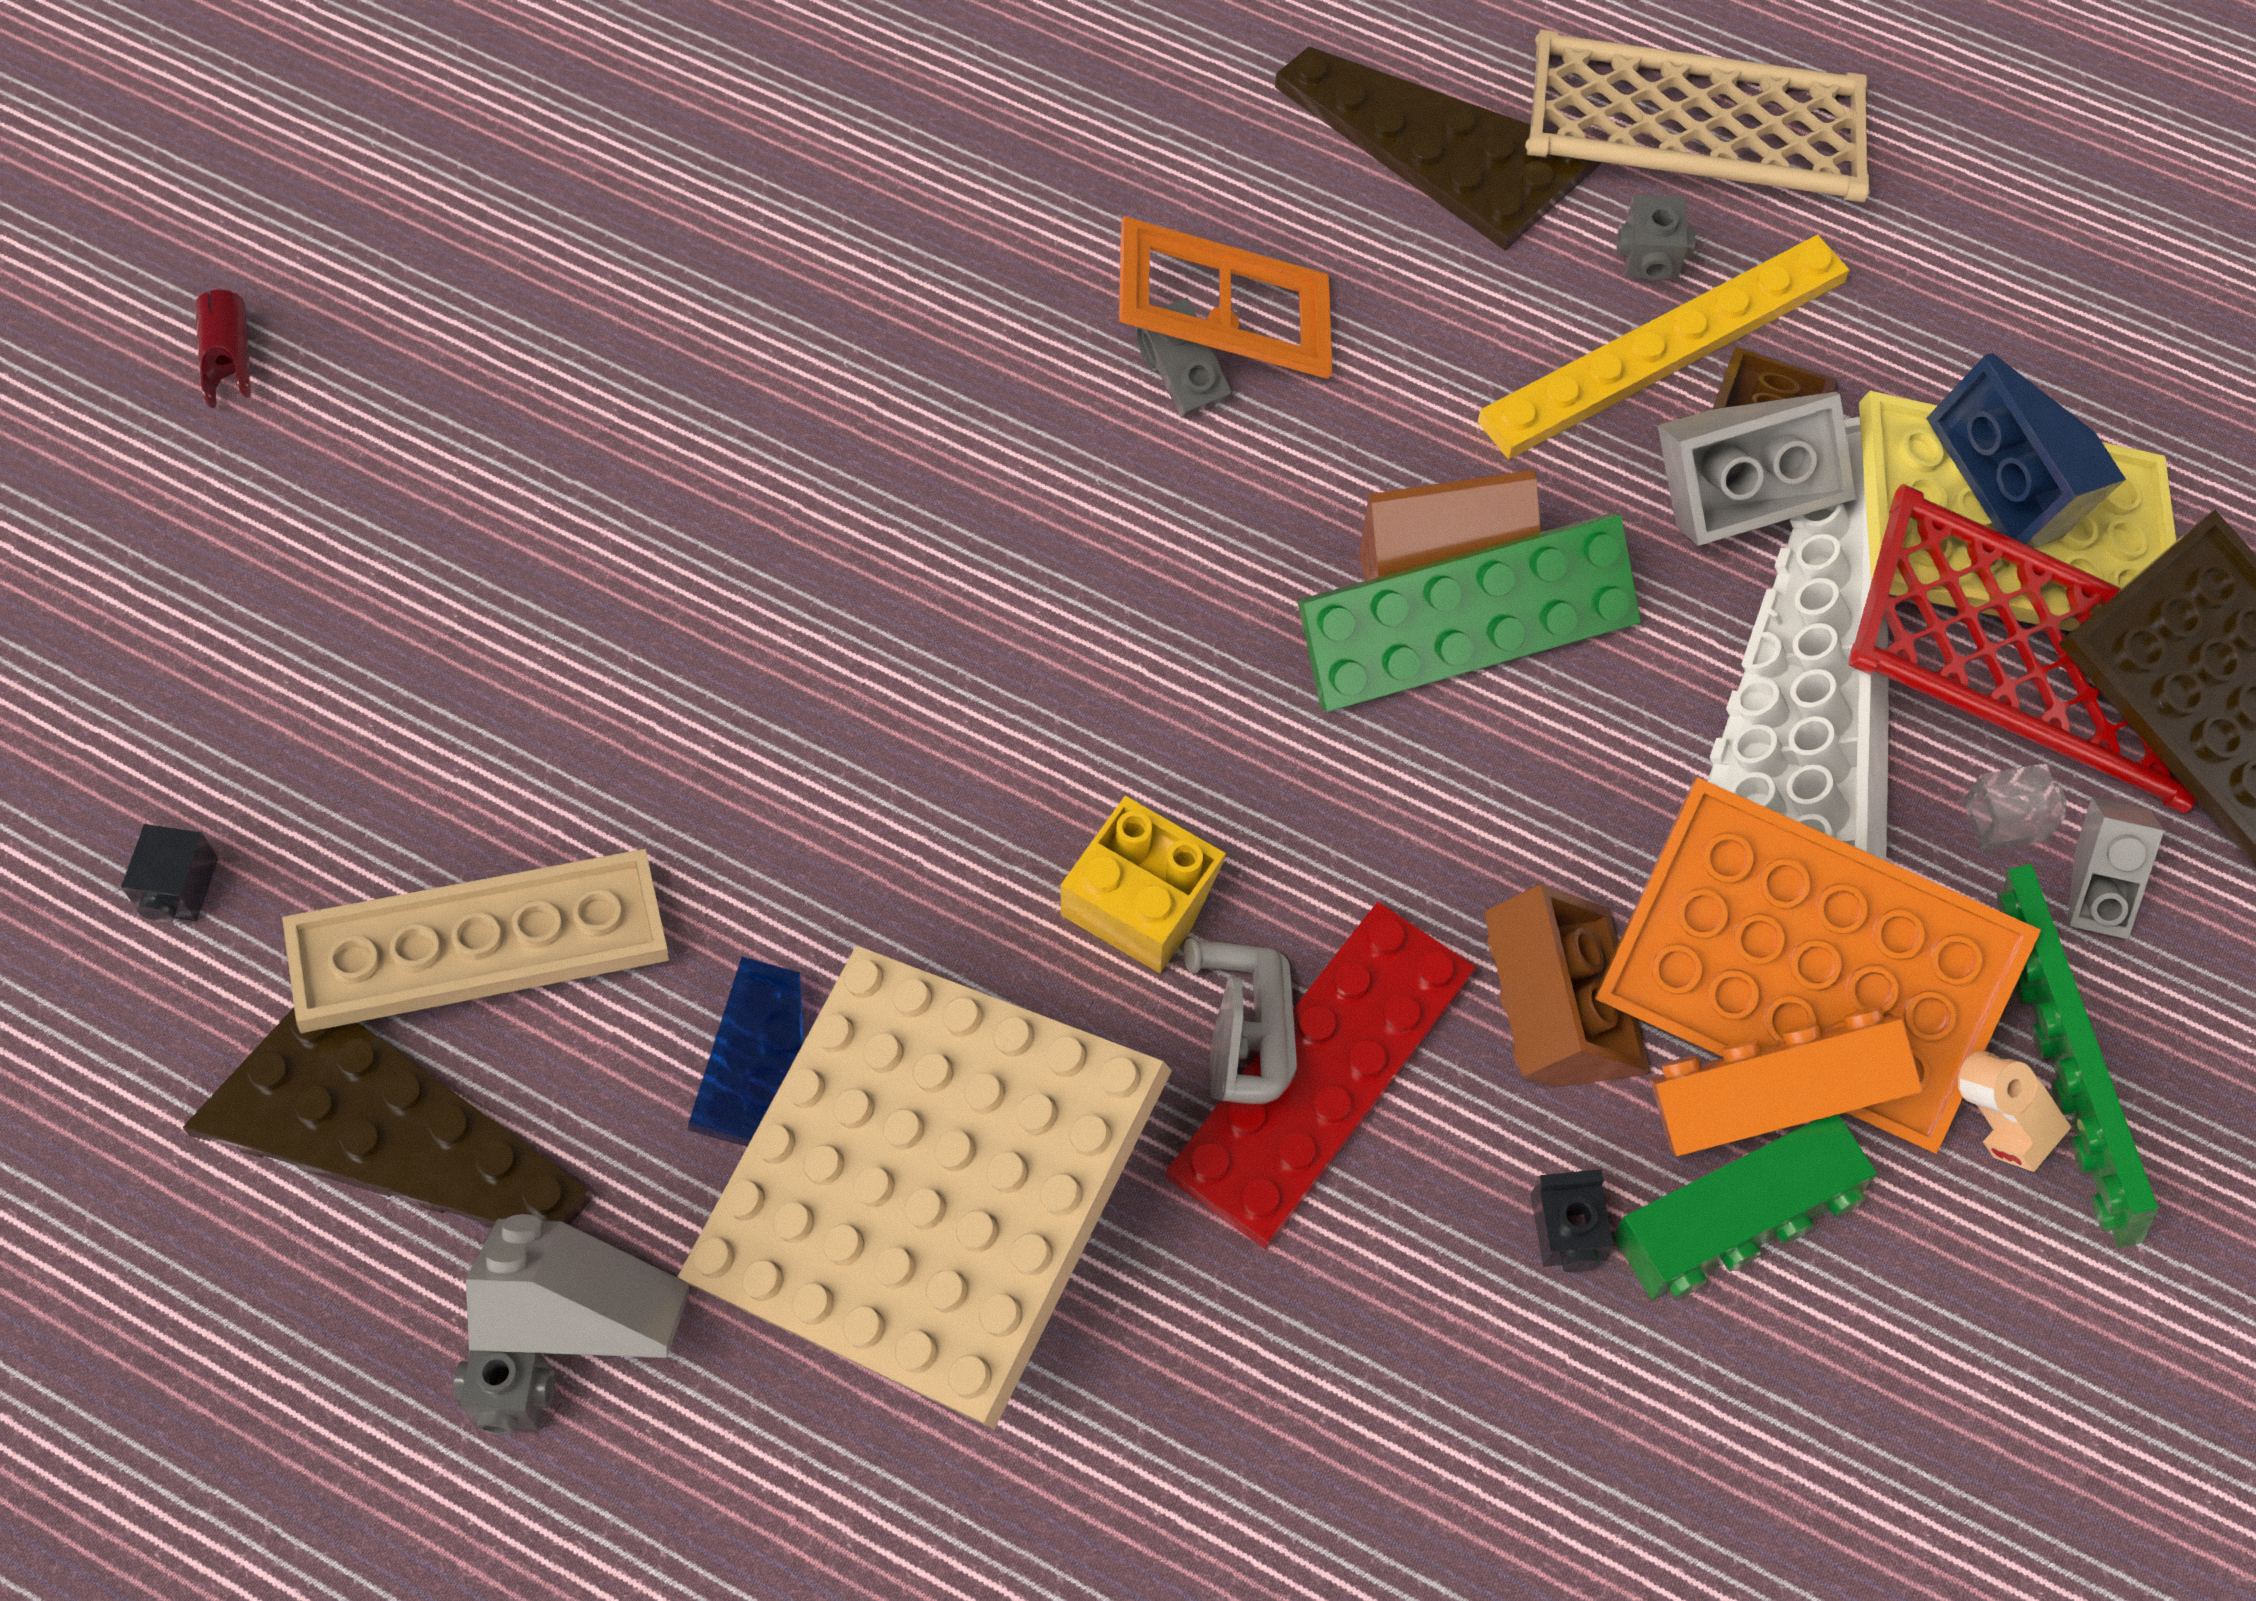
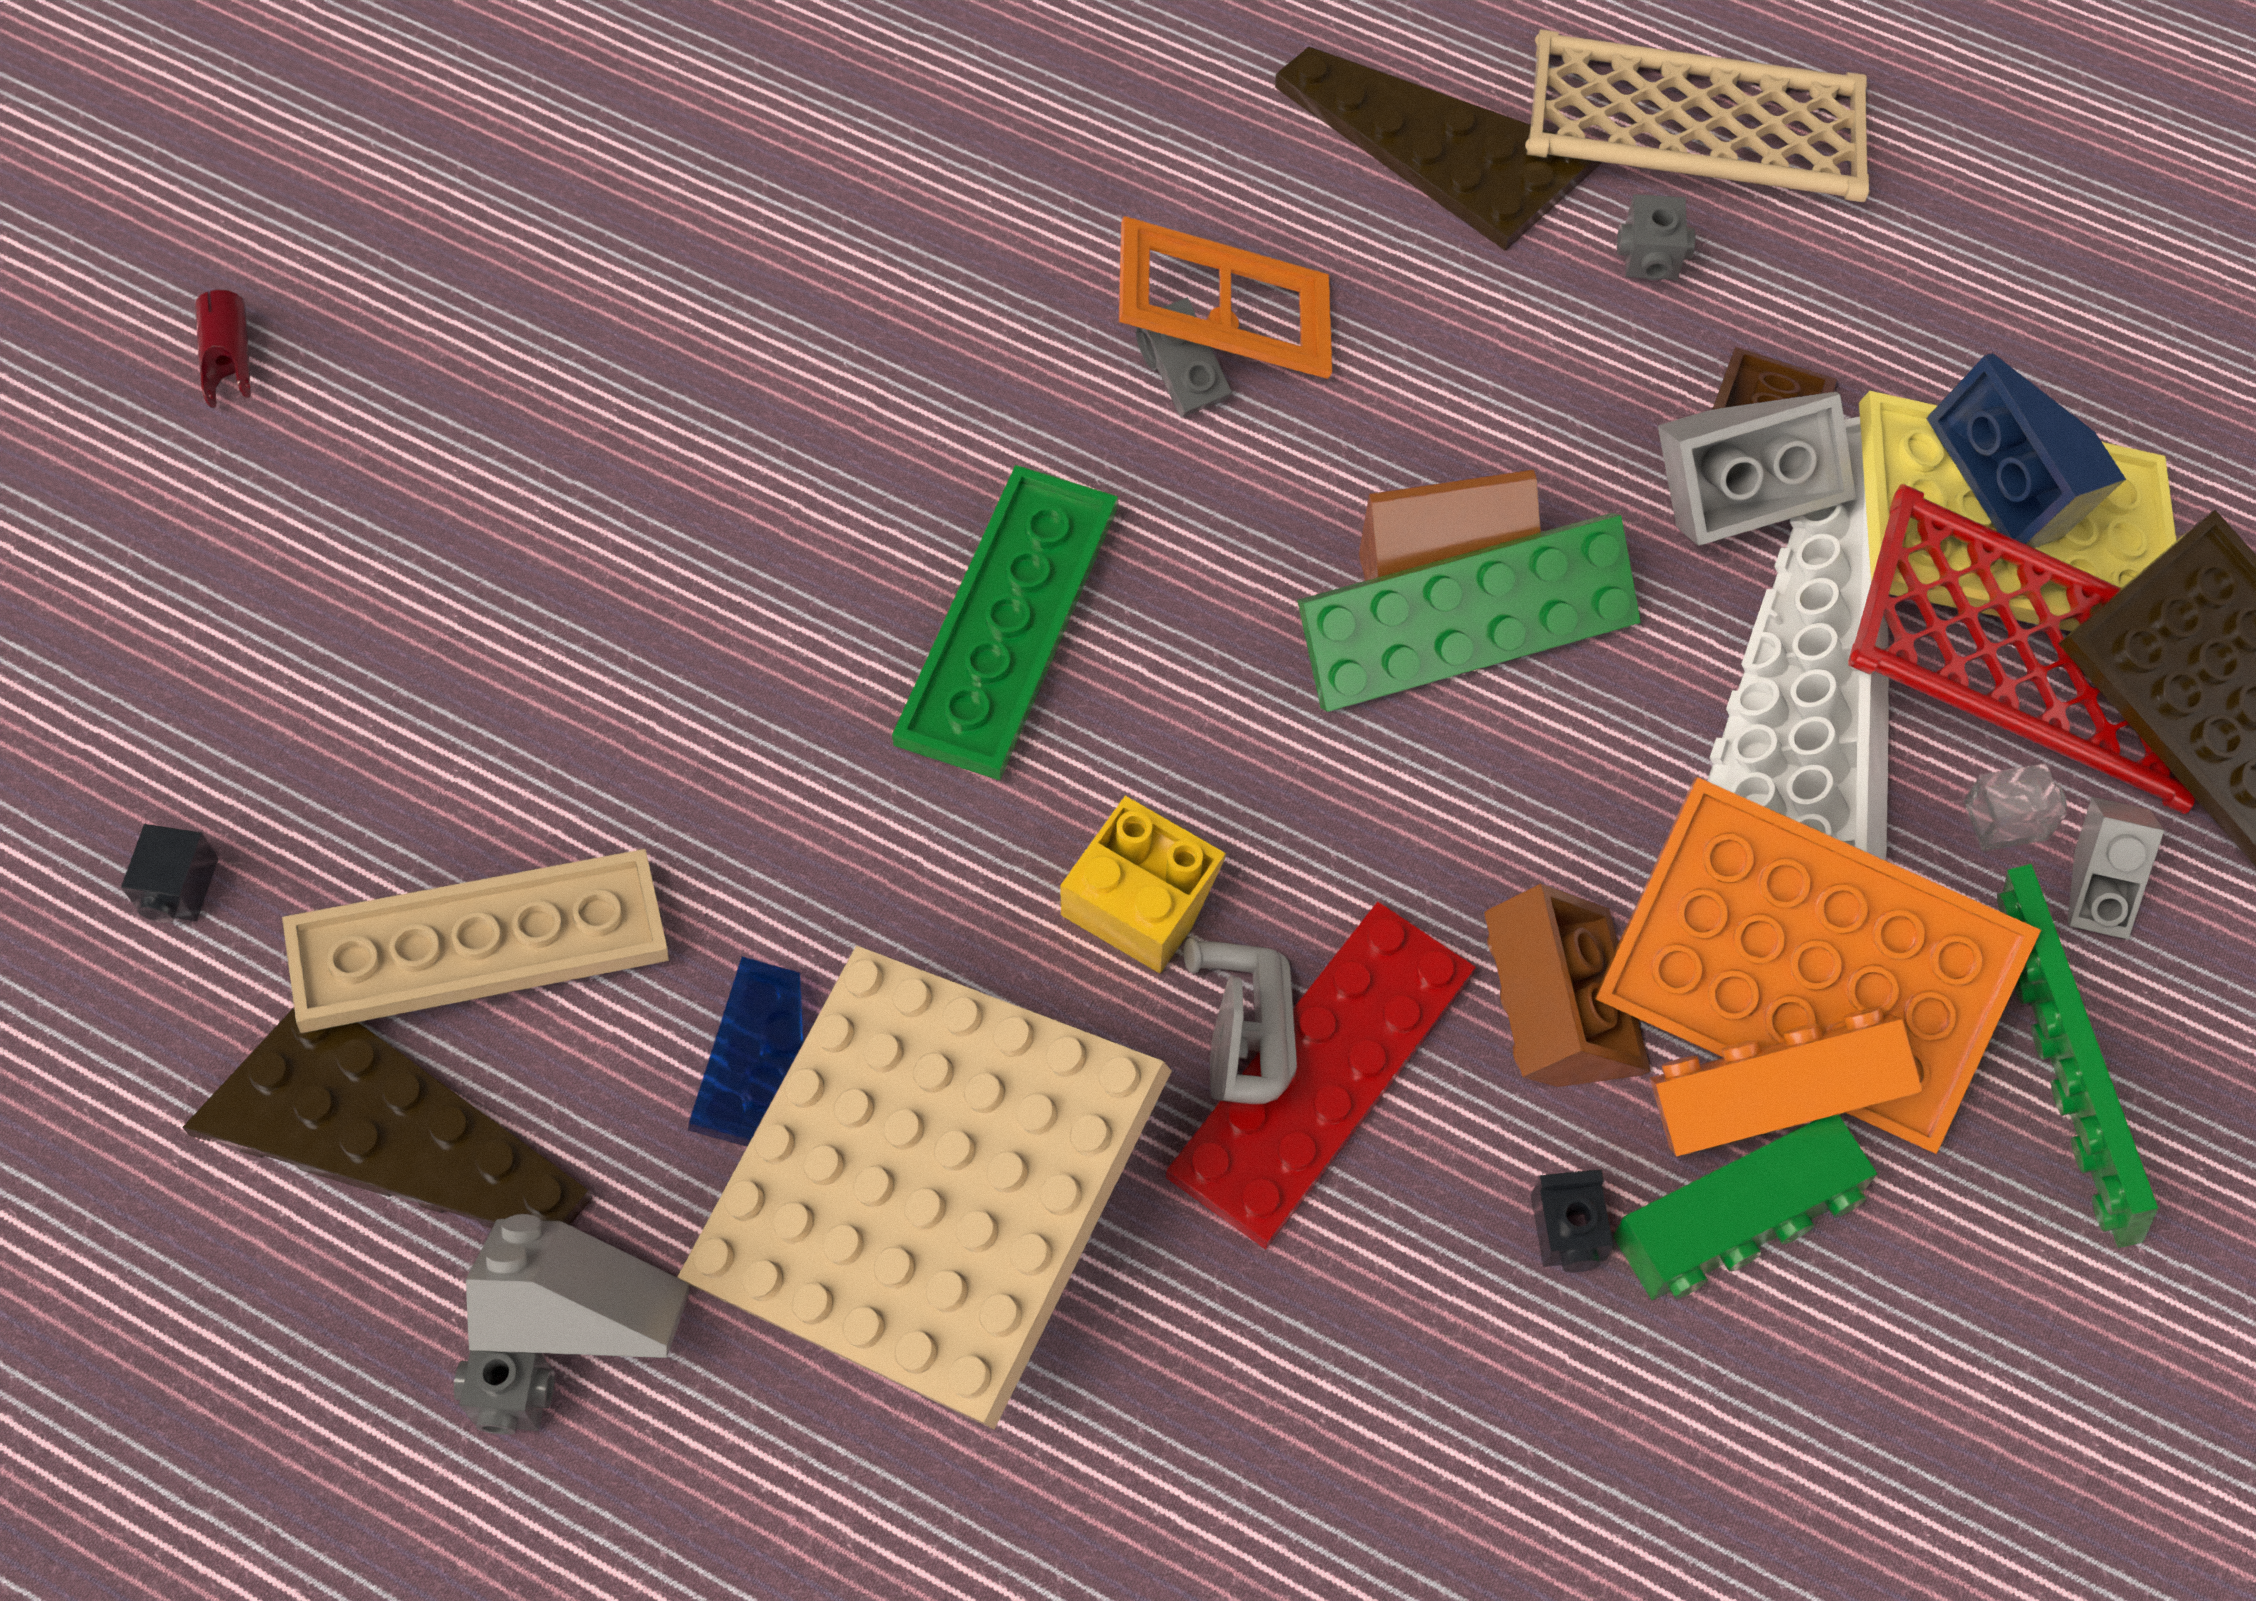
(1005, 623): none -> green plate
(1662, 347): yellow plate -> none
(2016, 1107): light nougat leg -> none

